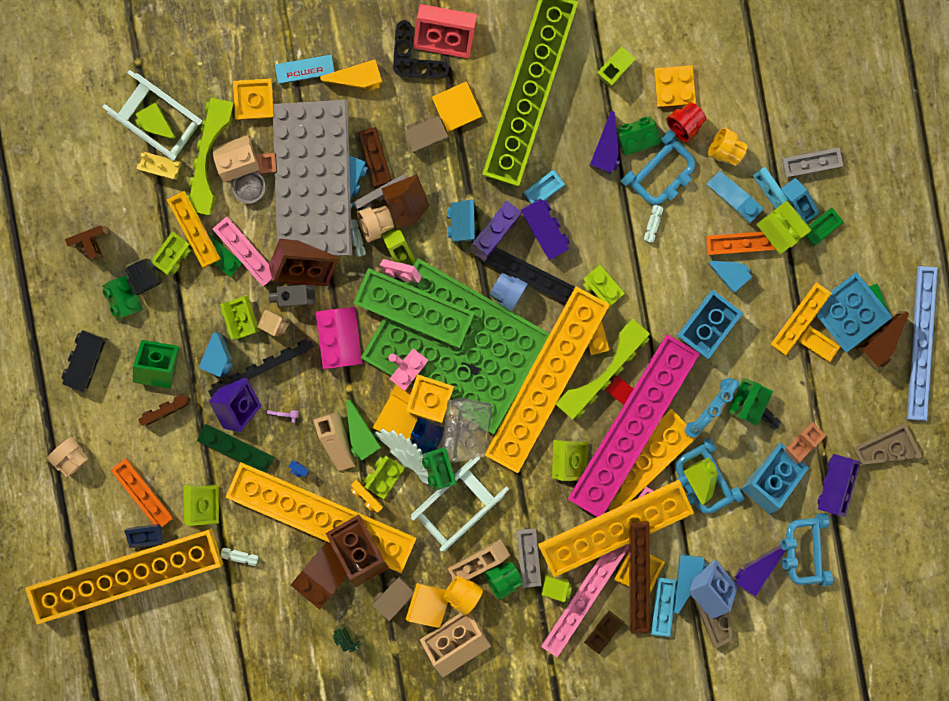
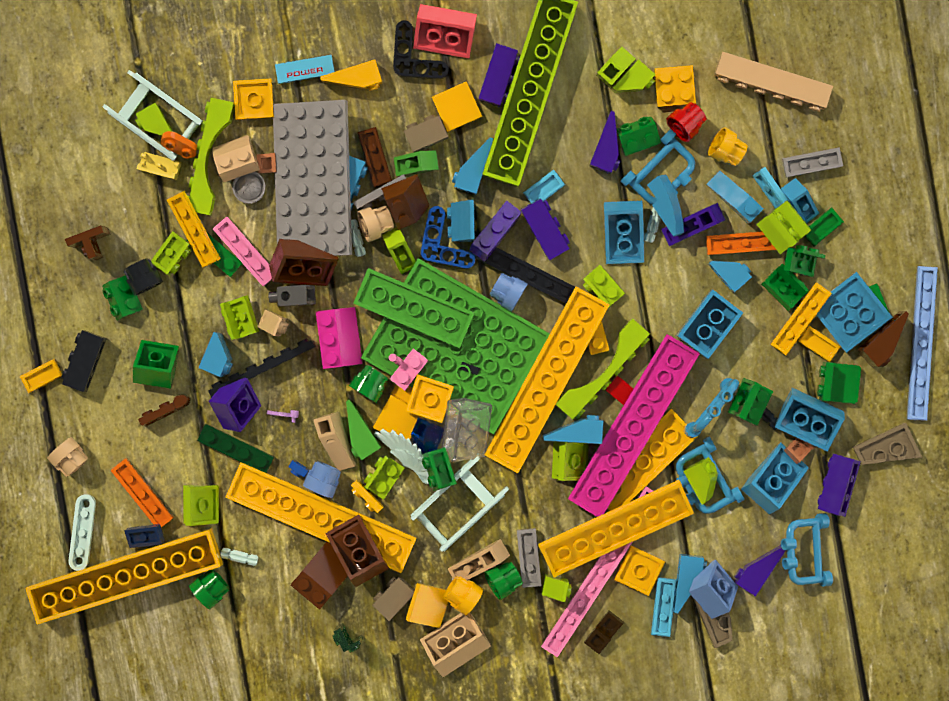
(41, 376): none -> yellow tile
(82, 532): none -> light aqua plate
(179, 144): none -> orange plate
(209, 588): none -> green piece
(322, 479): none -> medium blue piece
(369, 383): none -> green piece
(401, 271): bright pink plate -> none
(416, 163): none -> bright green slope
(435, 243): none -> blue beam
(471, 172): none -> dark azure slope
(499, 75): none -> dark purple brick
(580, 431): none -> dark azure slope
(624, 232): none -> dark azure slope
(635, 79): none -> lime slope
(639, 576): reddish brown tile -> none
(667, 204): none -> dark azure slope
(696, 223): none -> dark purple slope
(773, 81): none -> tan brick
(785, 287): none -> green bracket
(801, 260): none -> green bracket
(810, 419): none -> dark azure slope
(839, 382): none -> green bracket

